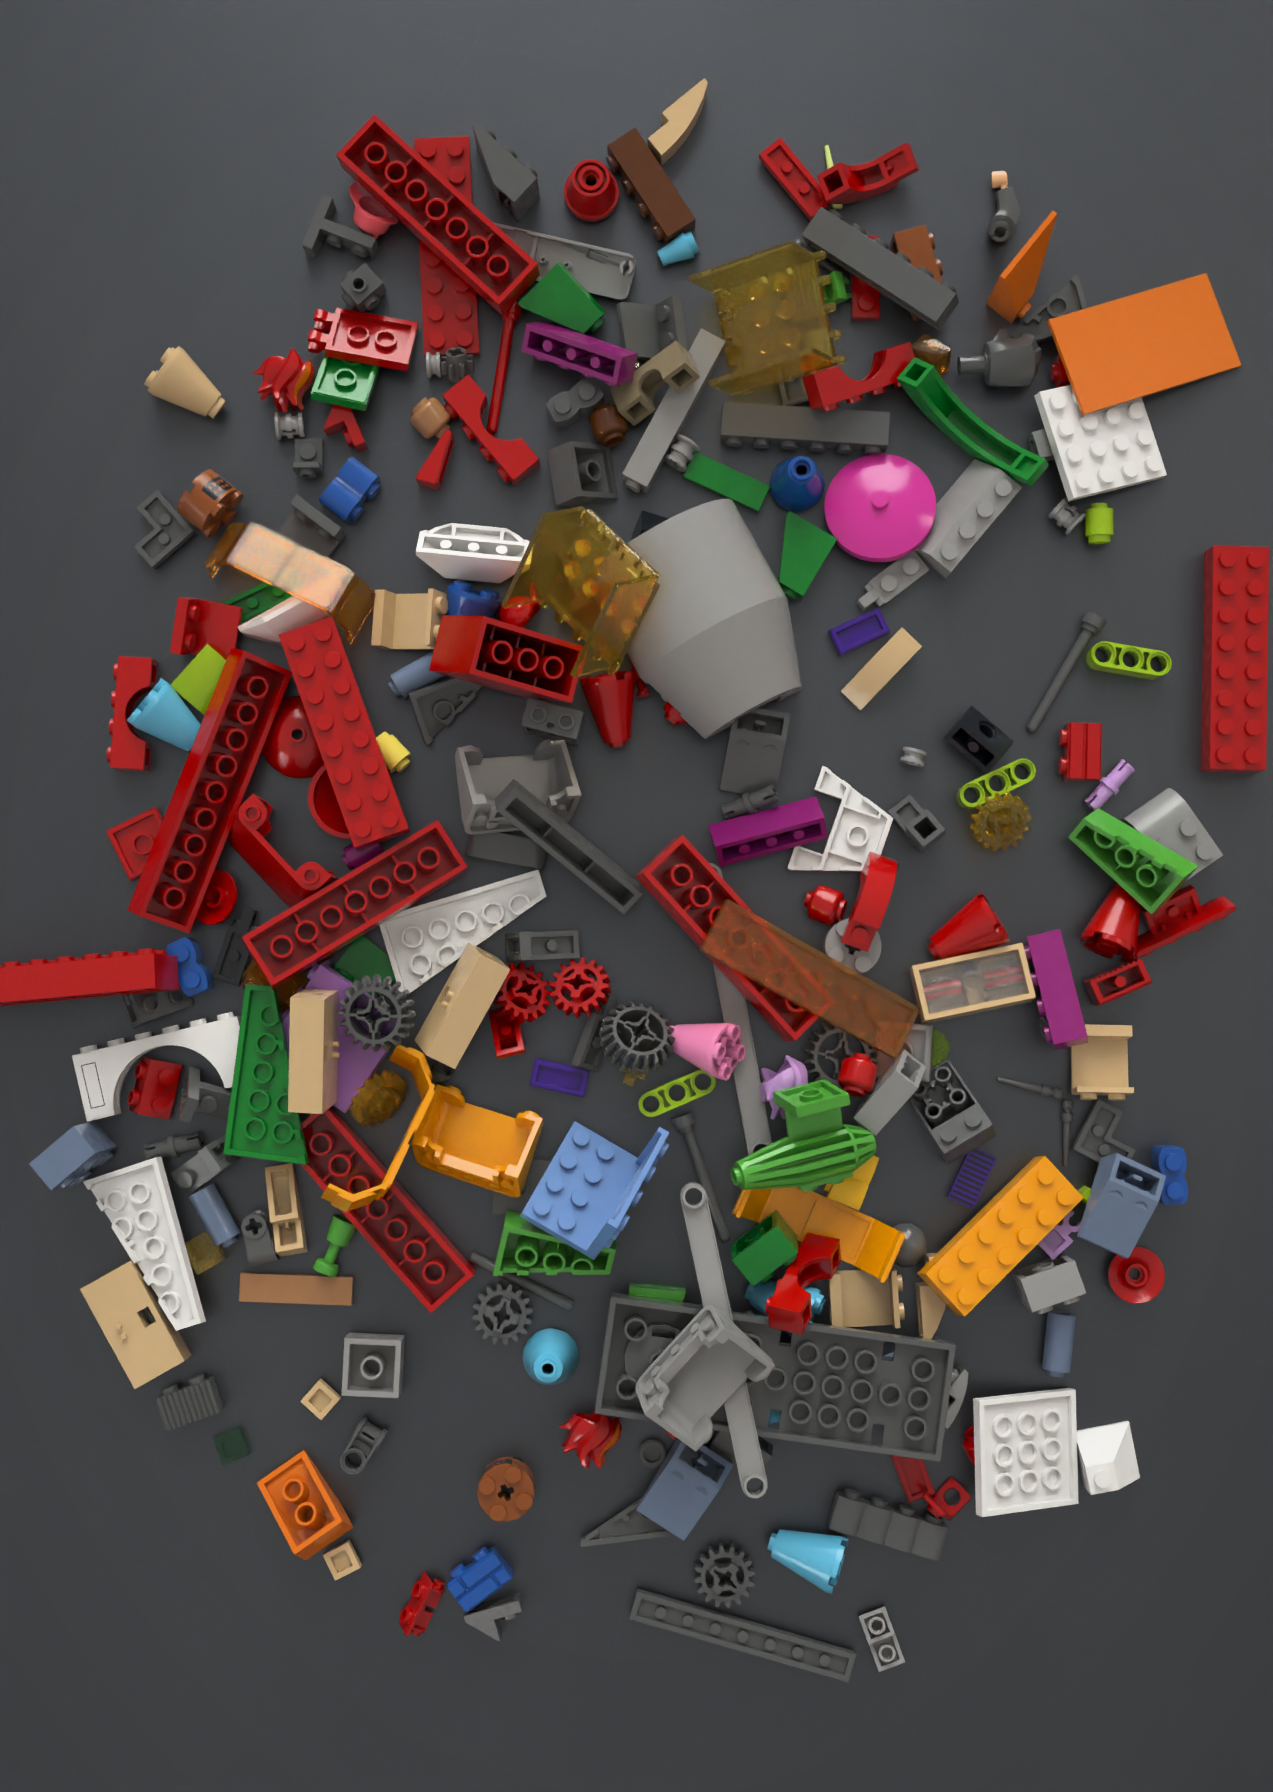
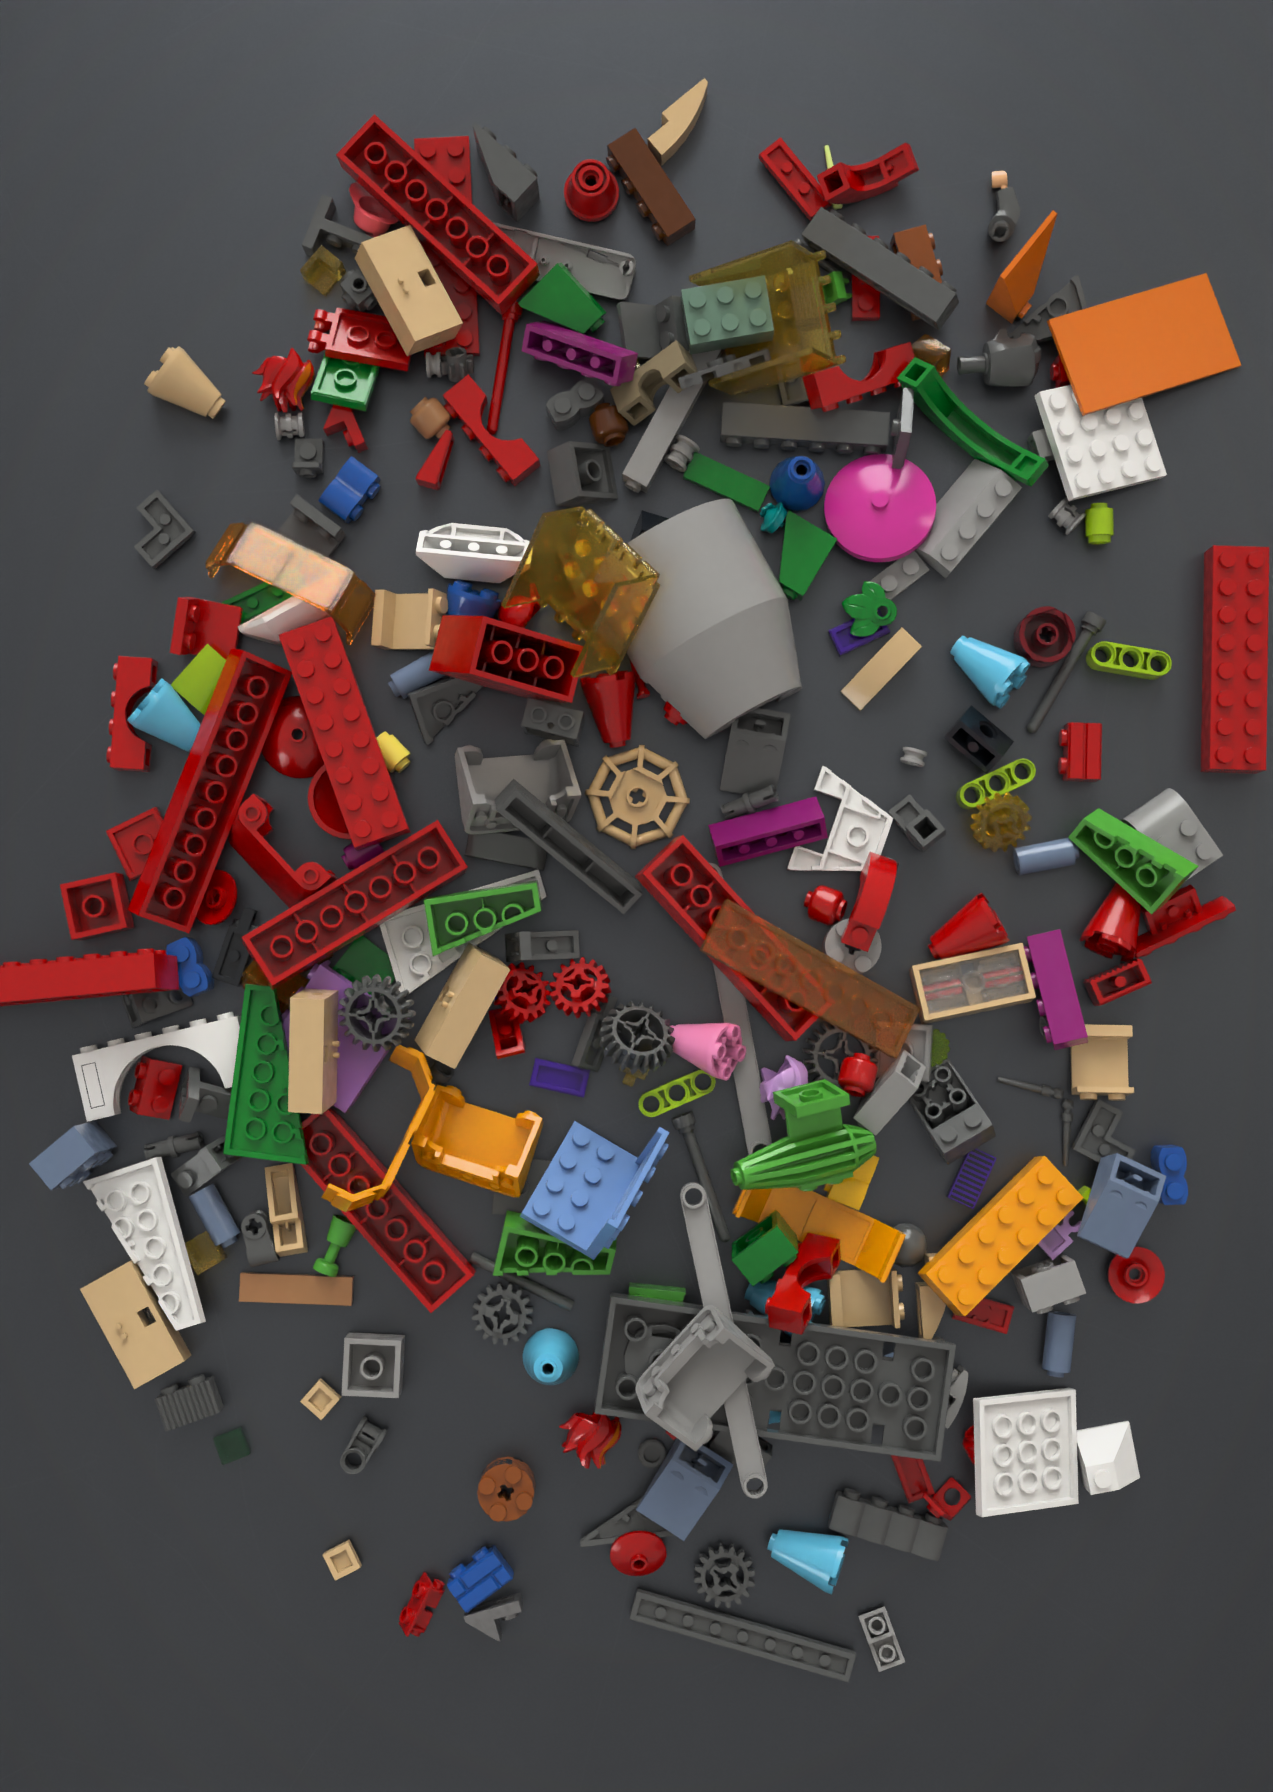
(97, 906): none -> red brick
(210, 502): dark orange brick -> none
(304, 1506): orange slope -> none
(323, 270): none -> clear yellow panel
(378, 1098): clear yellow gear -> none
(408, 290): none -> tan brick
(473, 913): none -> bright green wedge
(638, 1553): none -> red dish
(642, 812): none -> tan plate
(679, 249): medium azure cone -> none
(724, 366): none -> dark grey wing
(727, 314): none -> sand green brick
(773, 517): none -> teal hat
(865, 609): none -> green plate
(902, 428): none -> dark grey plate
(989, 1315): none -> red plate
(990, 668): none -> medium azure cone
(1045, 856): none -> sand blue brick
(1048, 622): none -> dark red brick
(1109, 785): lavender pin -> none

